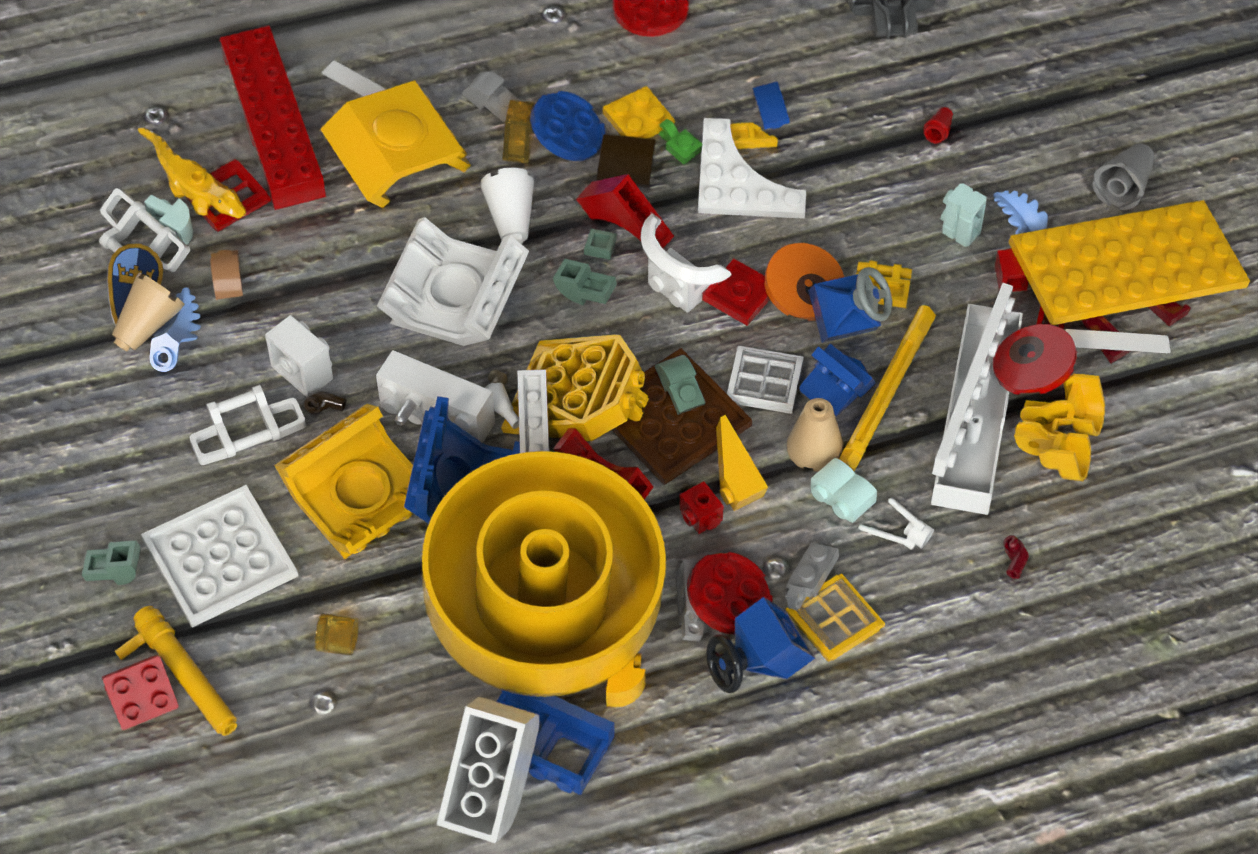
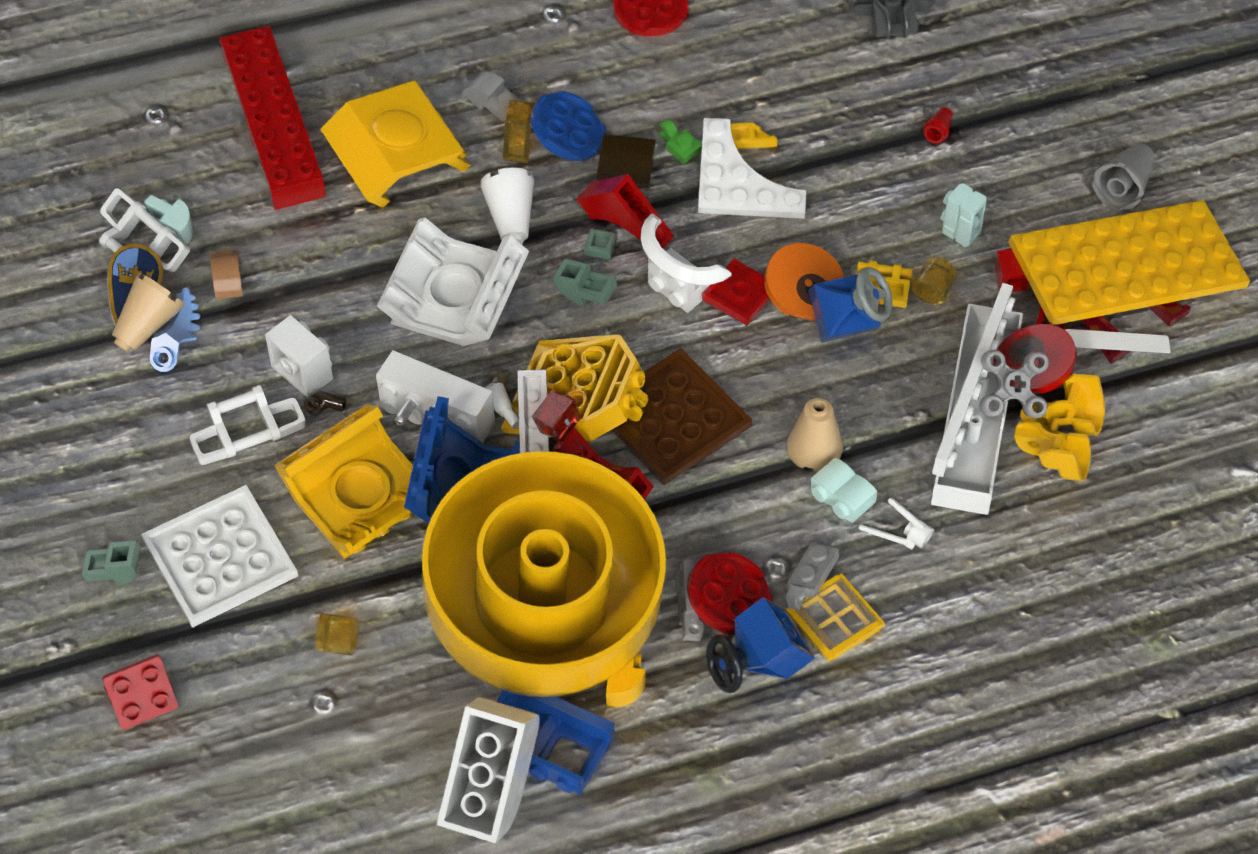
(160, 637): yellow cylinder -> none
(193, 181): yellow animal -> none
(247, 188): red piece -> none
(351, 79): white sticker -> none
(557, 416): none -> clear red brick
(637, 114): yellow plate -> none
(679, 380): sand green brick -> none
(701, 508): red brick -> none
(738, 475): yellow slope -> none
(765, 379): clear piece -> none
(771, 105): blue slope -> none
(836, 379): blue piece -> none
(887, 387): yellow piece -> none
(934, 280): none -> clear yellow piece
(1017, 554): dark red arm -> none
(1022, 376): none -> light grey gear
(1023, 214): light blue plant -> none

